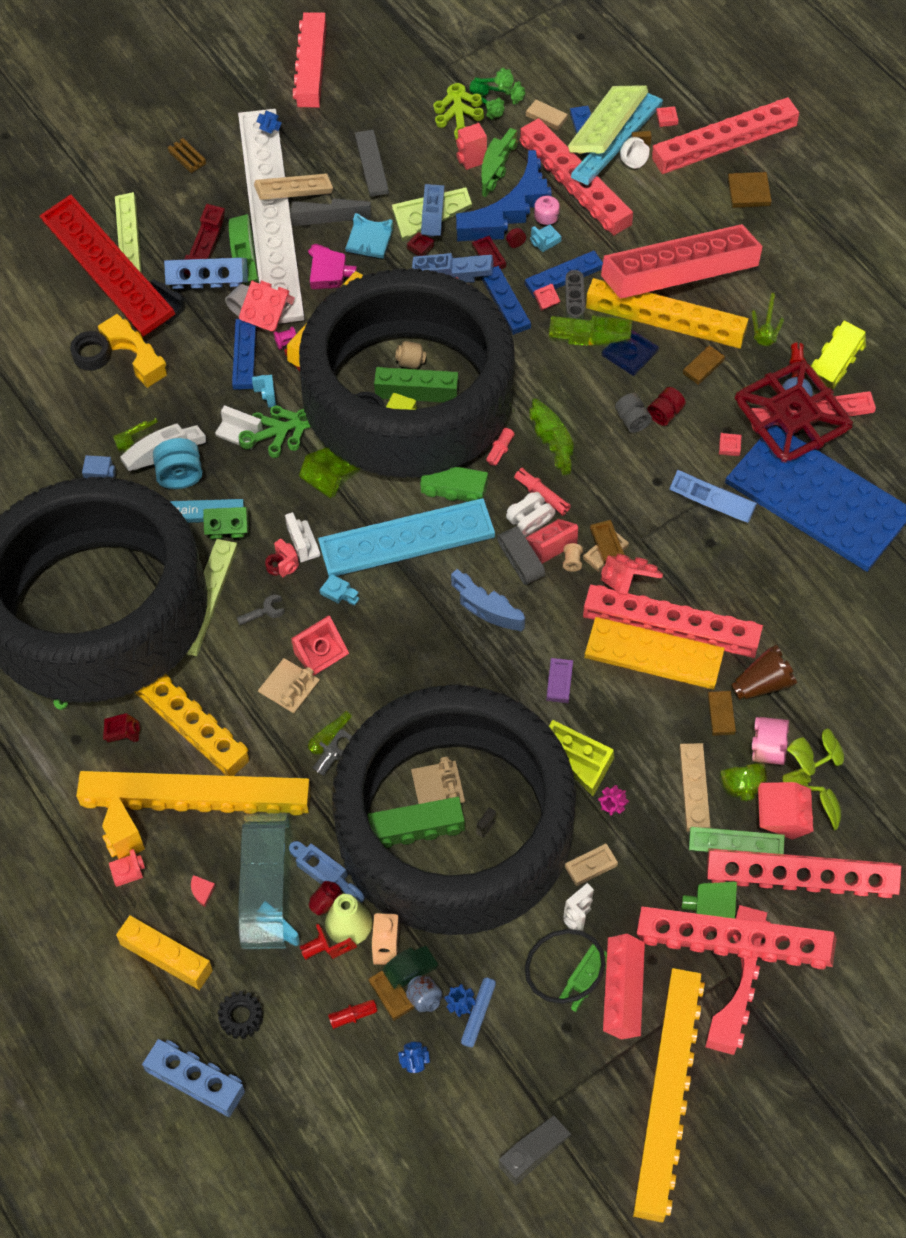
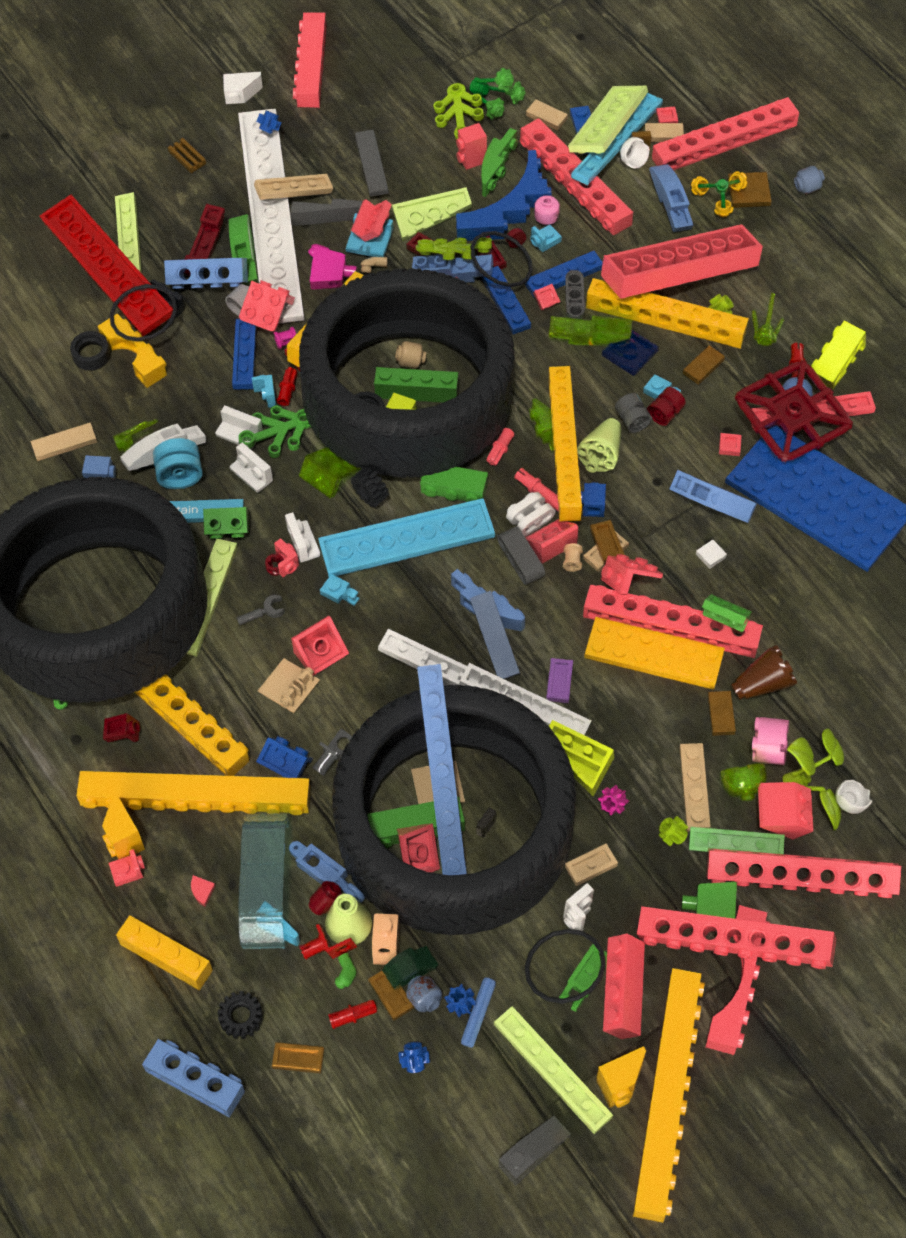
(63, 441): none -> tan tile
(149, 336): none -> black piece
(241, 86): none -> white slope
(251, 468): none -> white bracket
(283, 758): none -> blue bracket
(287, 387): none -> red axle
(298, 1057): none -> pearl gold tile
(327, 734): clear neon green piece -> none
(348, 971): none -> bright green arm
(369, 487): none -> black tyre
(371, 220): none -> coral bracket
(374, 262): none -> tan arm
(419, 847): none -> coral slope
(432, 210): medium blue slope -> none
(441, 769): none -> medium blue plate
(448, 249): none -> lime plant
(459, 674): none -> white slope
(490, 277): none -> black piece
(495, 635): none -> sand blue tile
(553, 1070): none -> yellowish green plate
(565, 444): none -> yellow brick
(593, 499): none -> blue brick
(601, 447): none -> yellowish green cone
(619, 1077): none -> yellow slope
(656, 386): none -> medium azure plate
(664, 131): none -> tan tile
(673, 196): none -> medium blue slope
(673, 831): none -> lime gear
(711, 554): none -> white tile
(721, 303): none -> lime gear
(723, 207): none -> yellow plant
(726, 612): none -> bright green bracket
(809, 180): none -> sand blue head
(852, 797): none -> white hair

